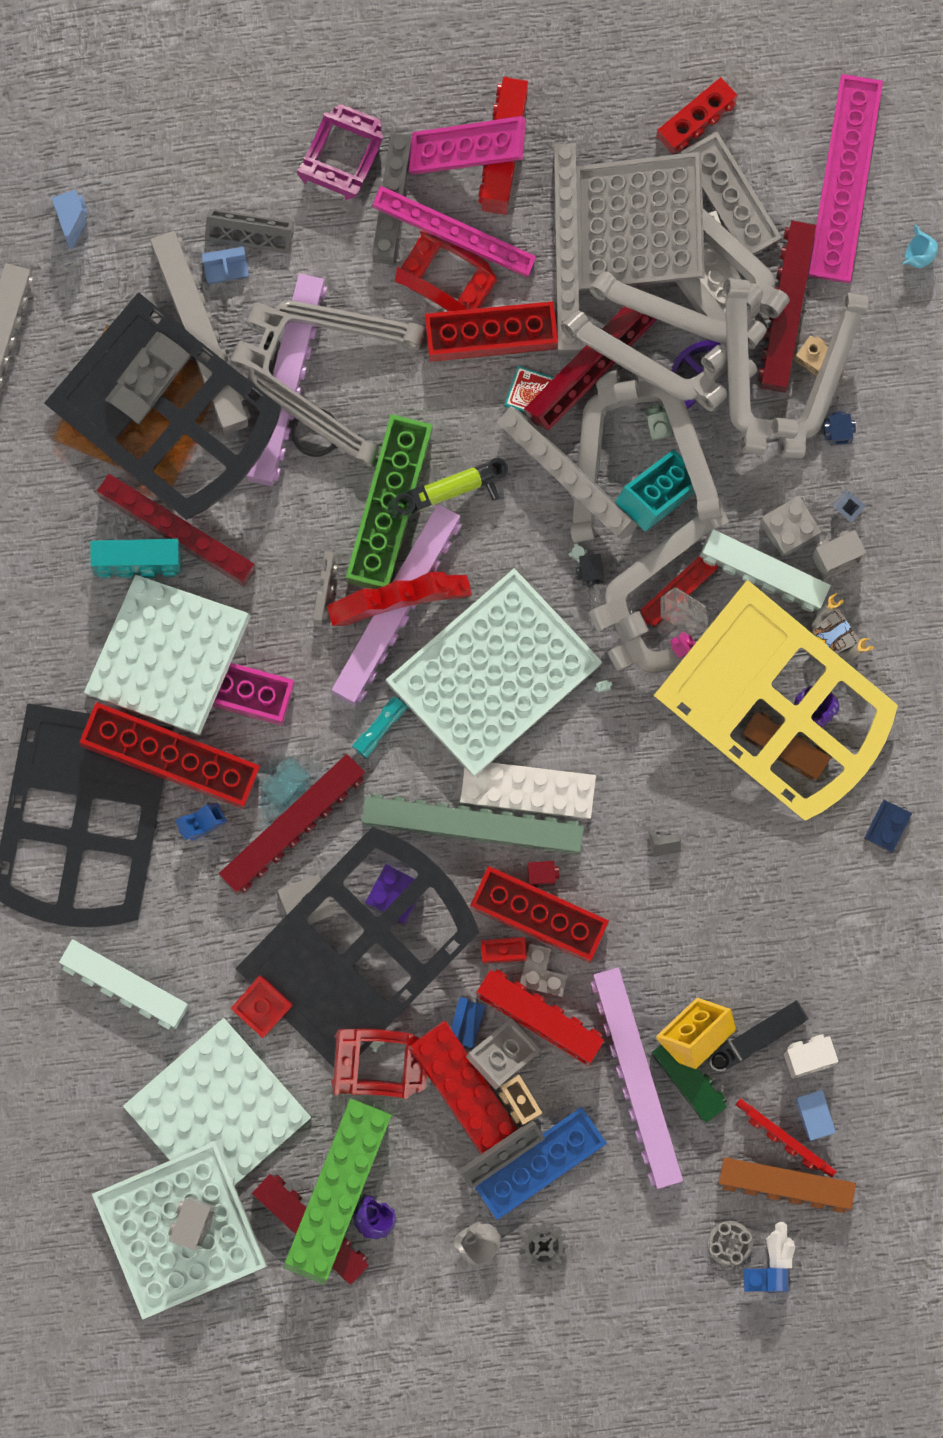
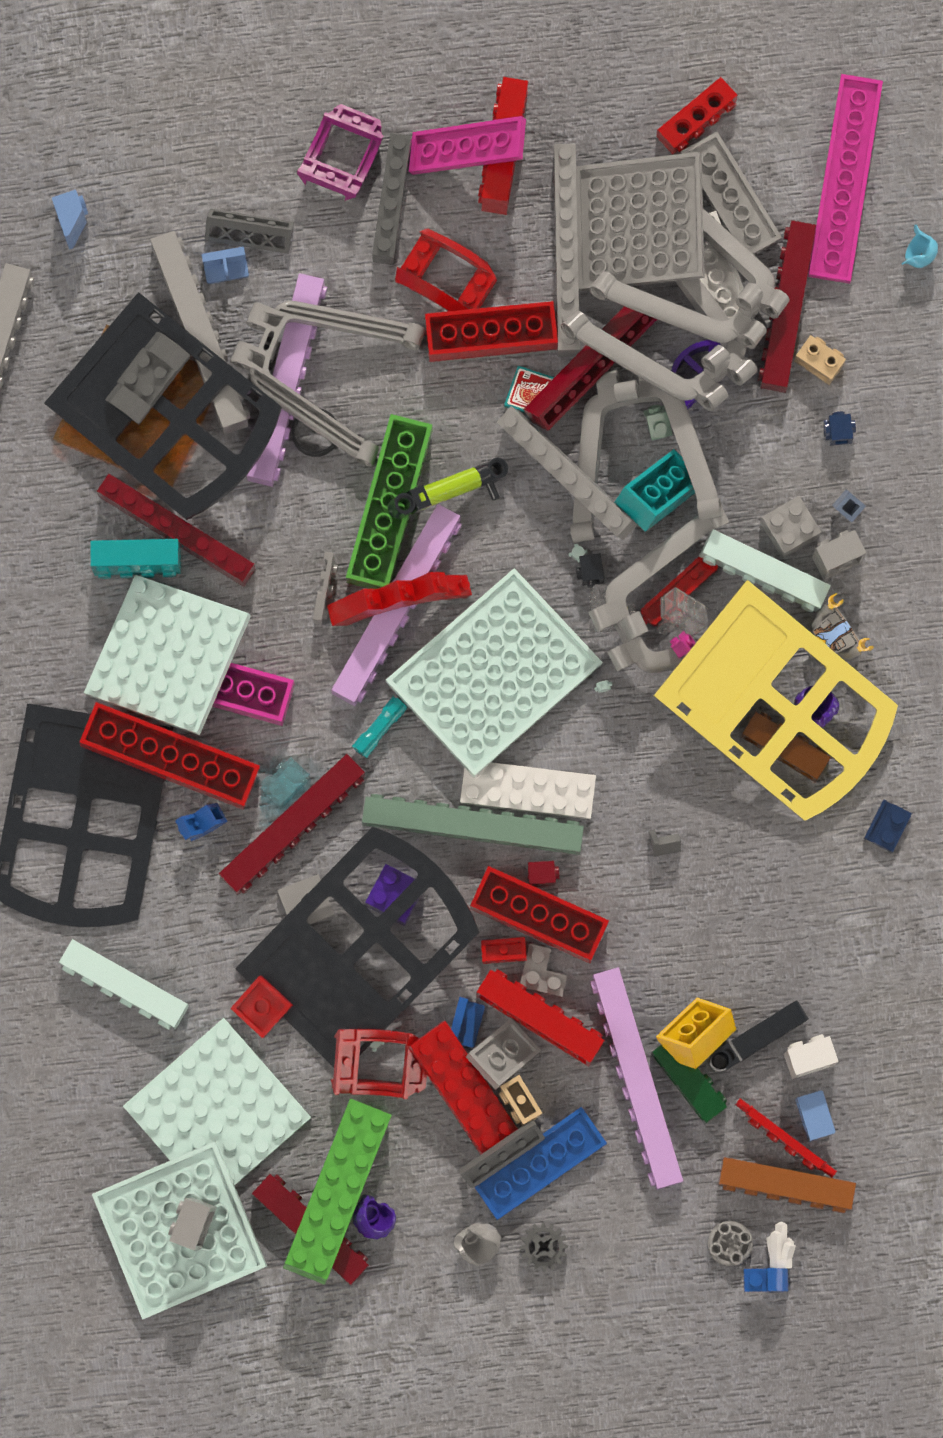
(453, 231): dark pink plate -> none
(790, 432): light grey piece -> none

